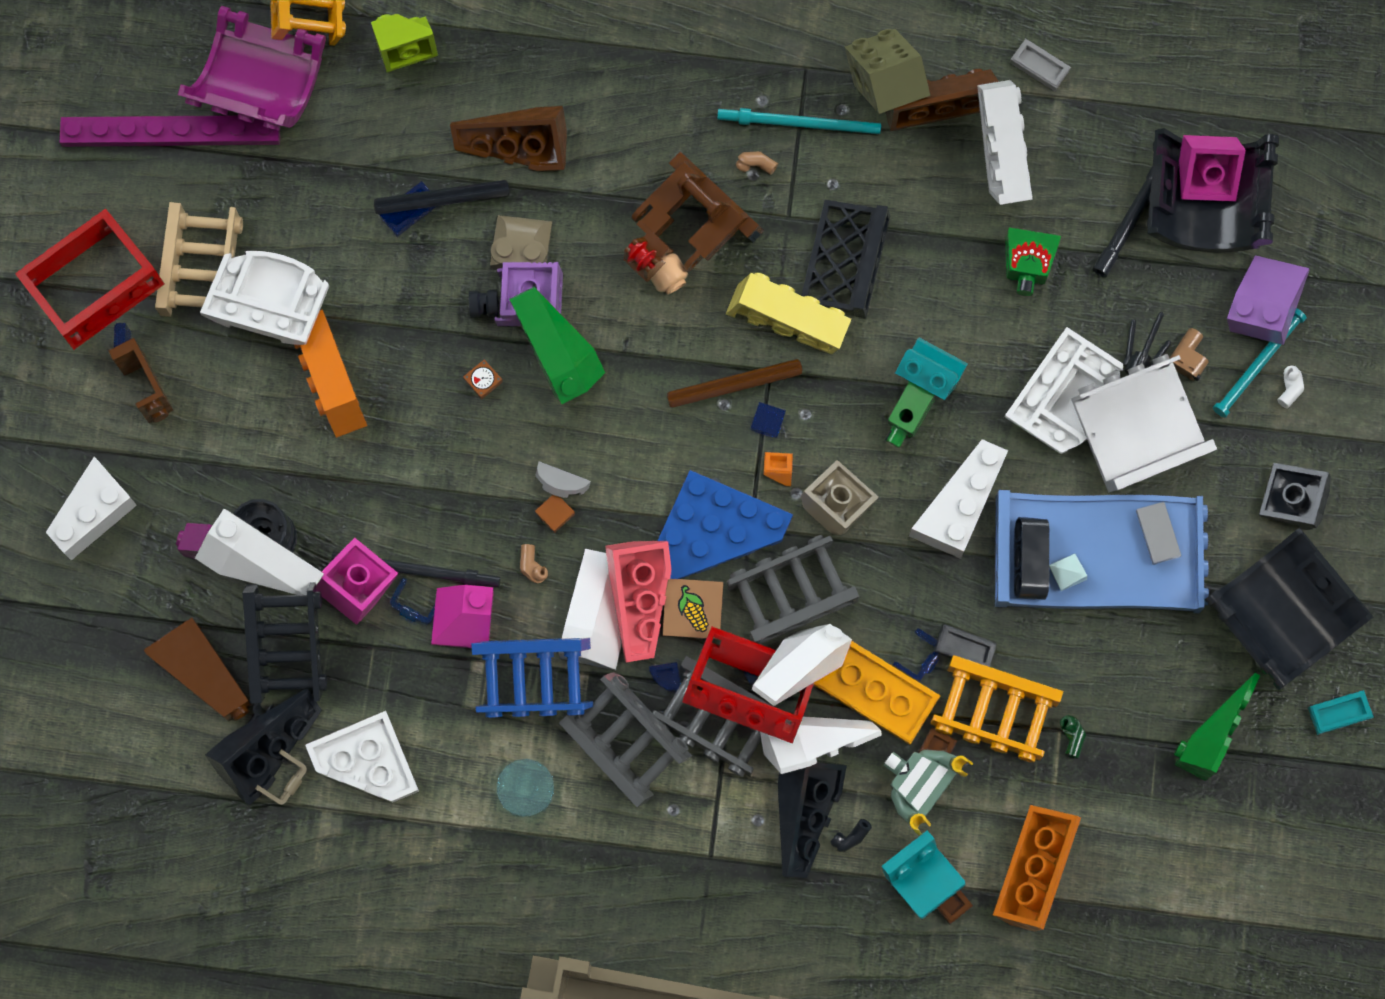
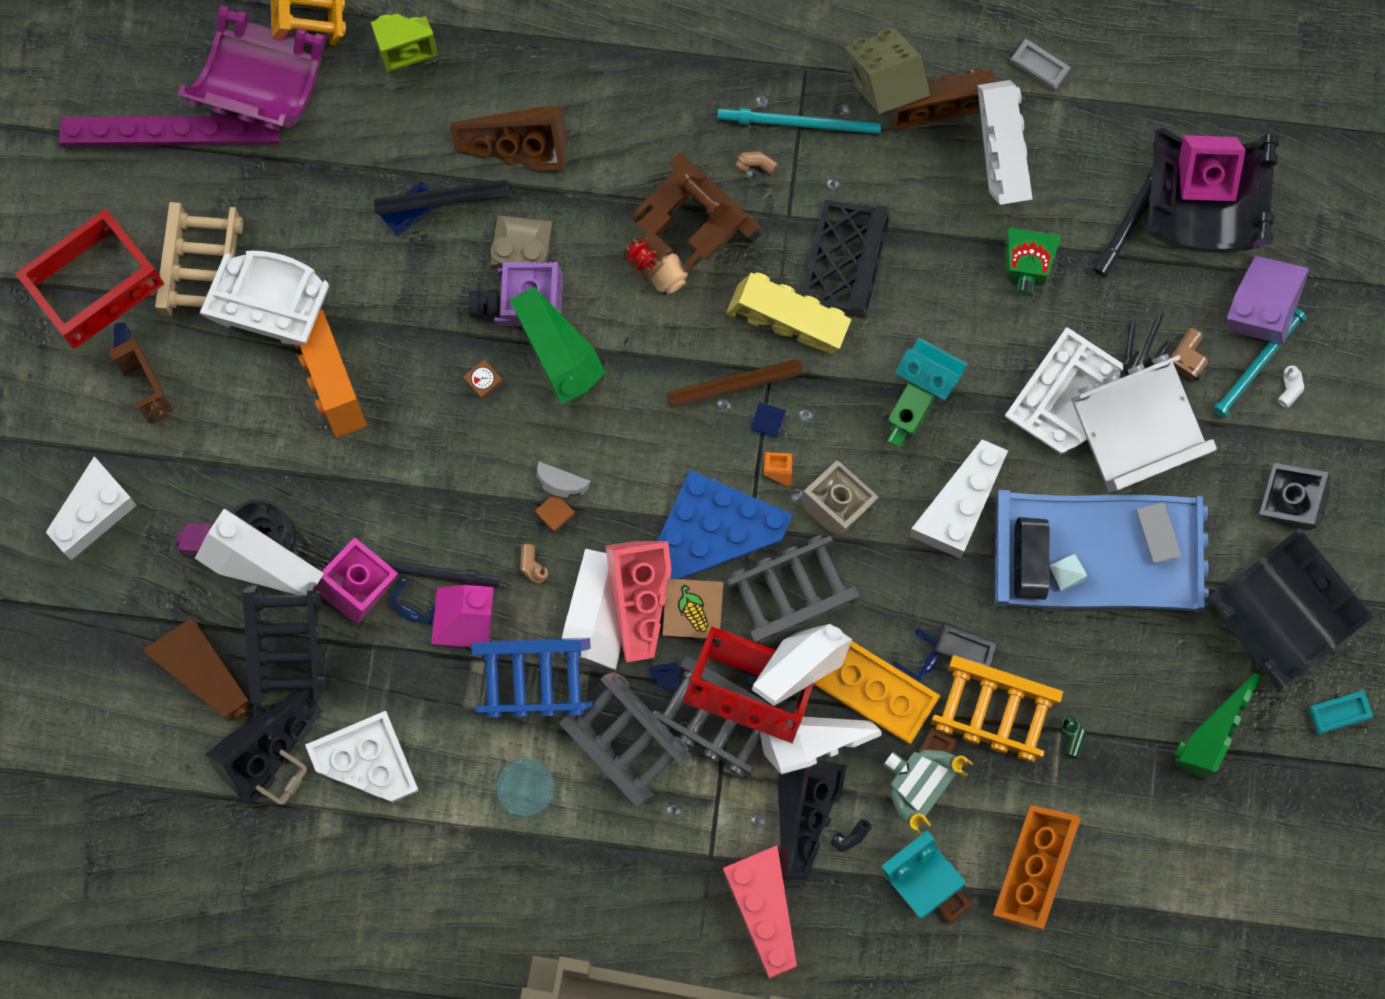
(763, 906): none -> coral wedge

